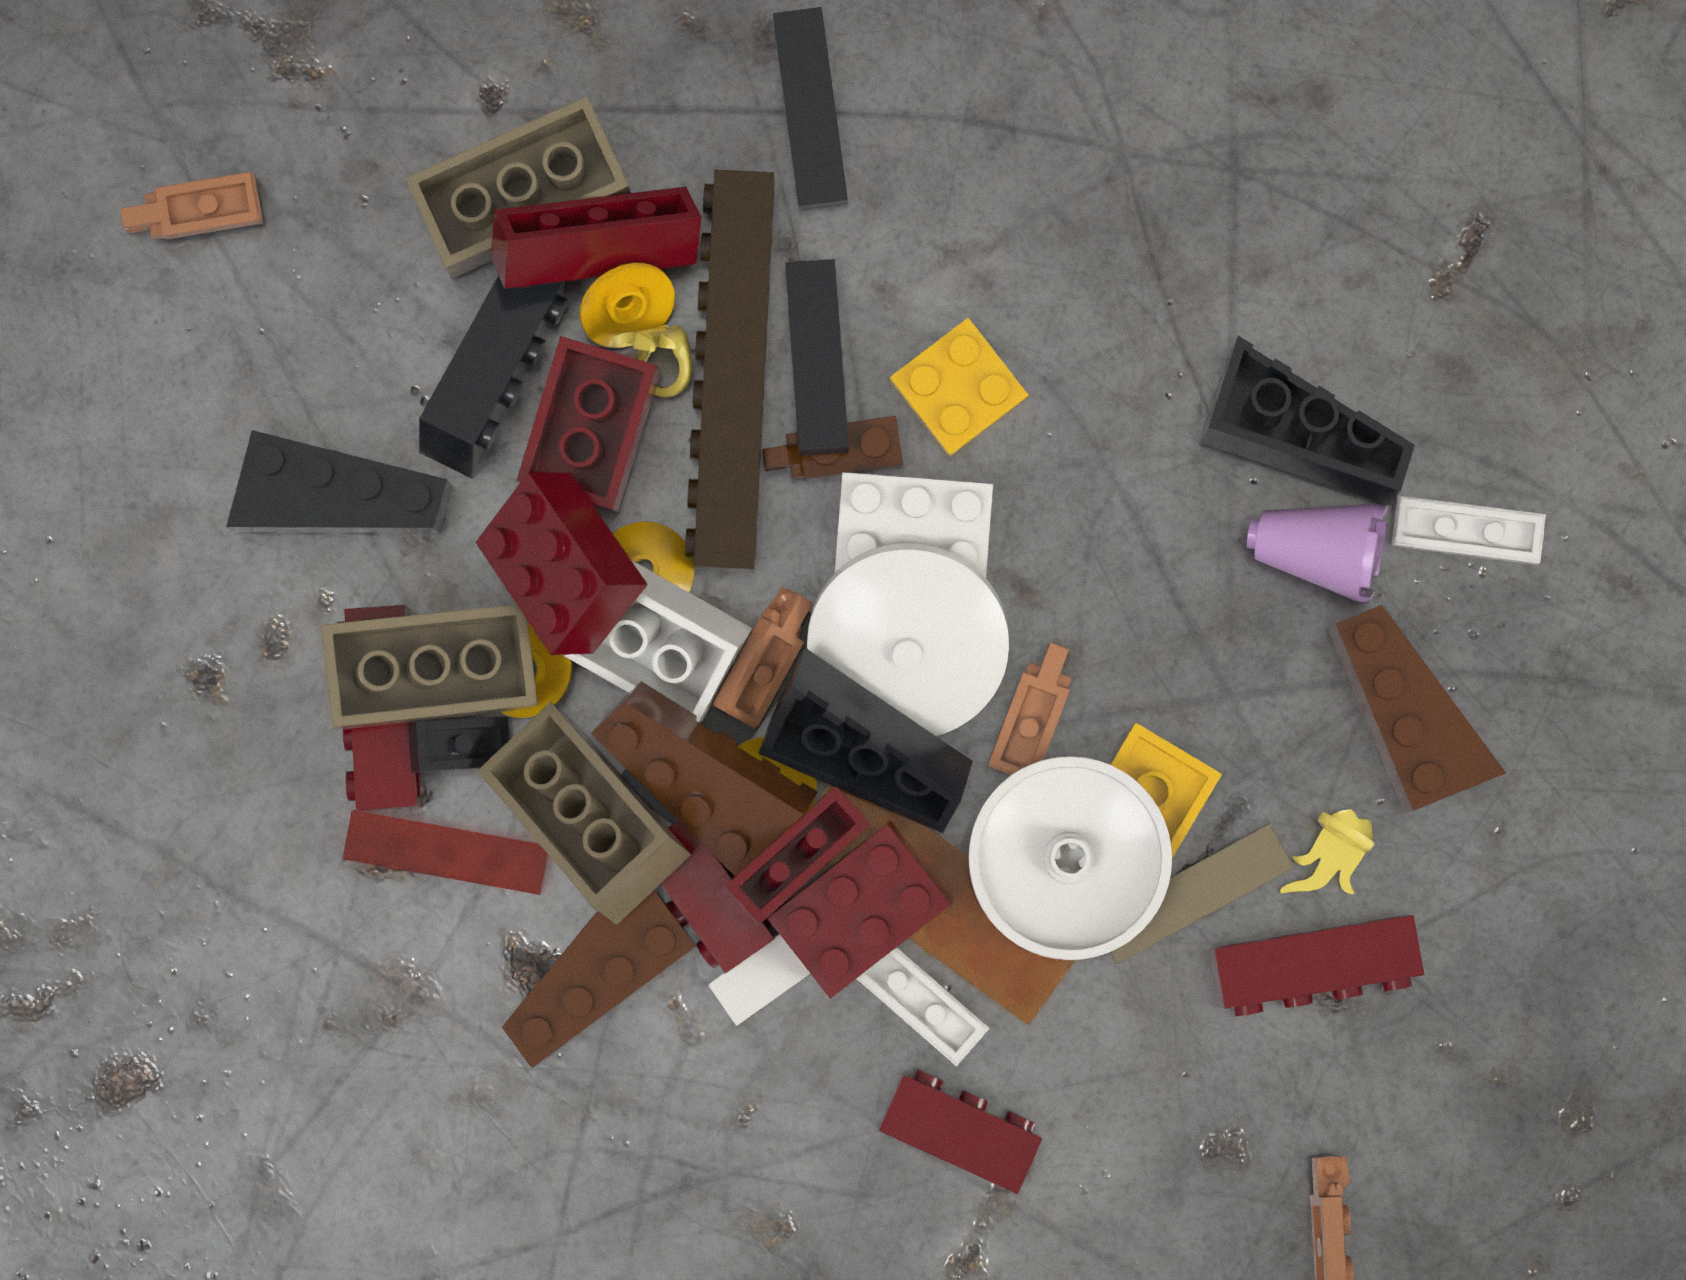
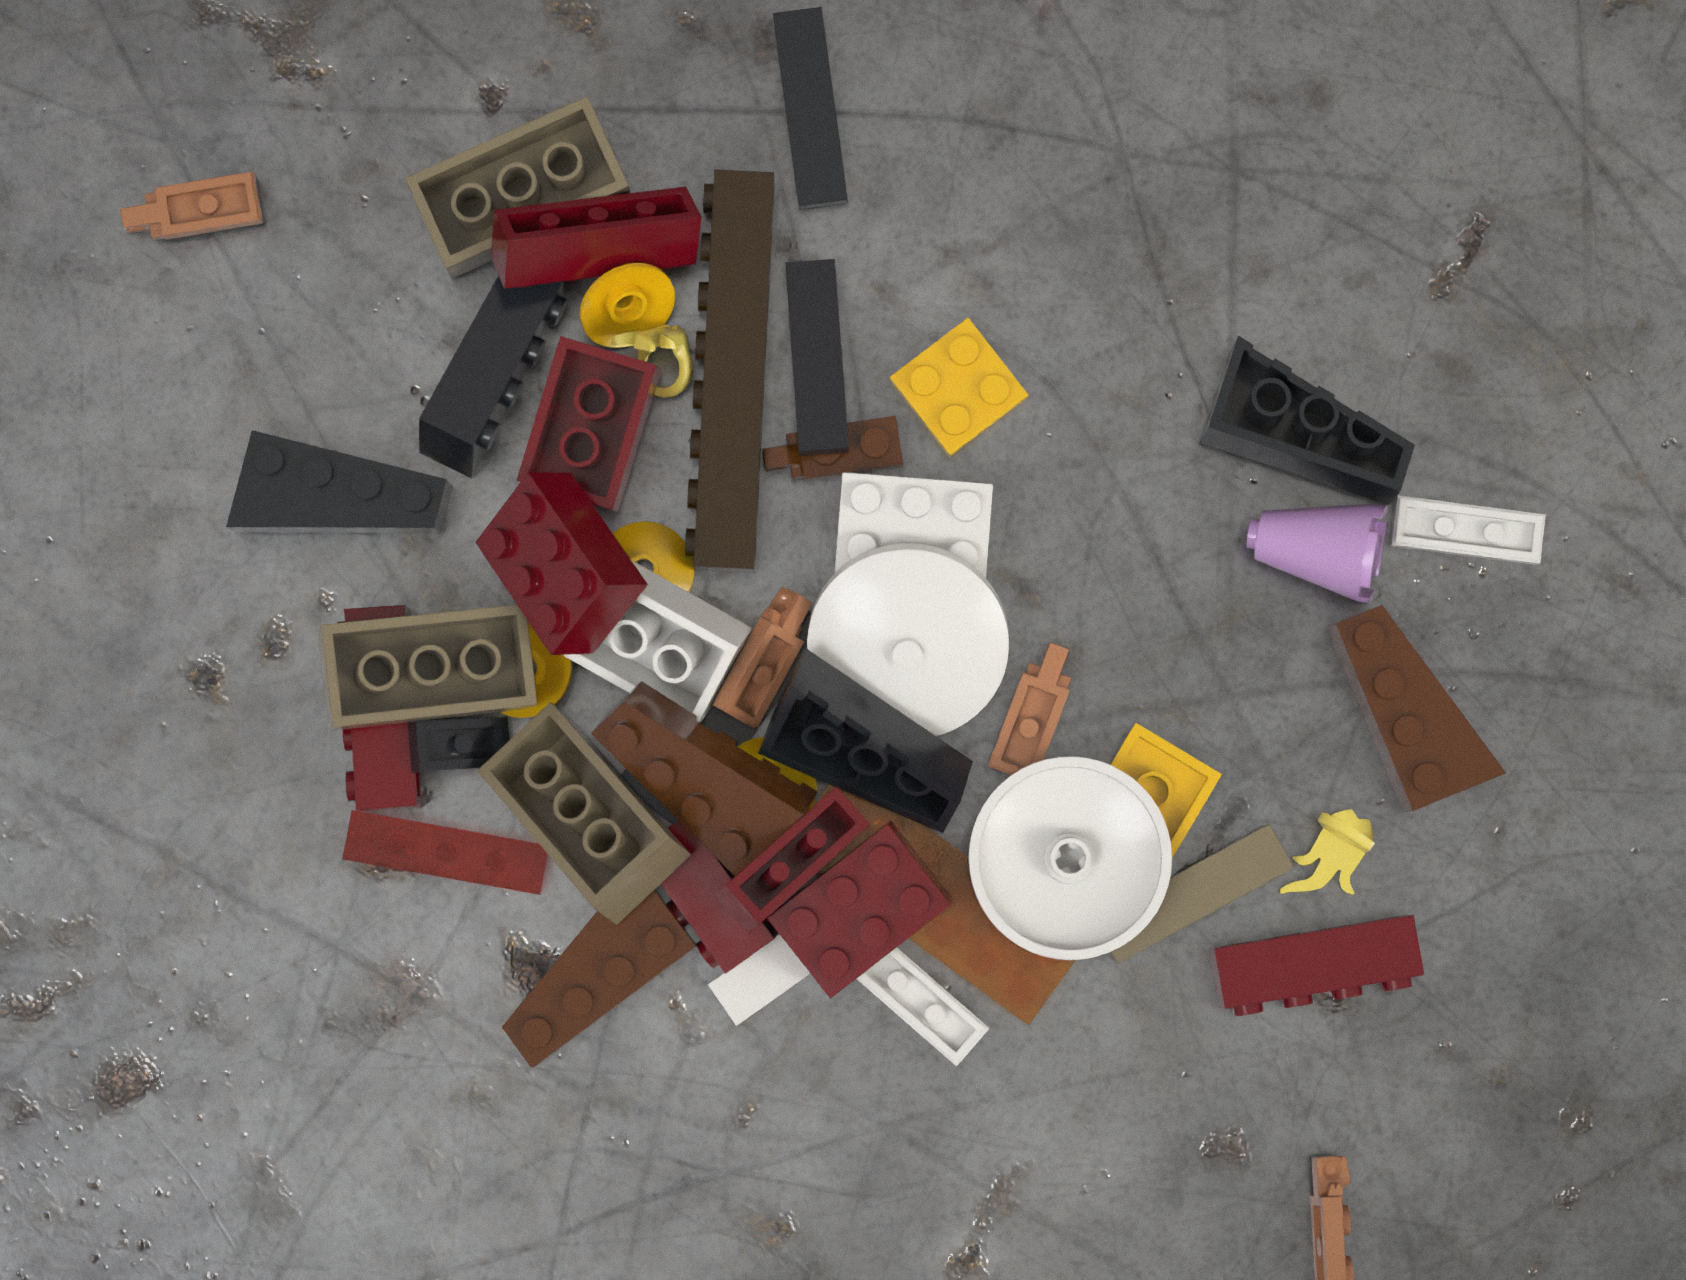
(961, 1130): dark red brick -> none

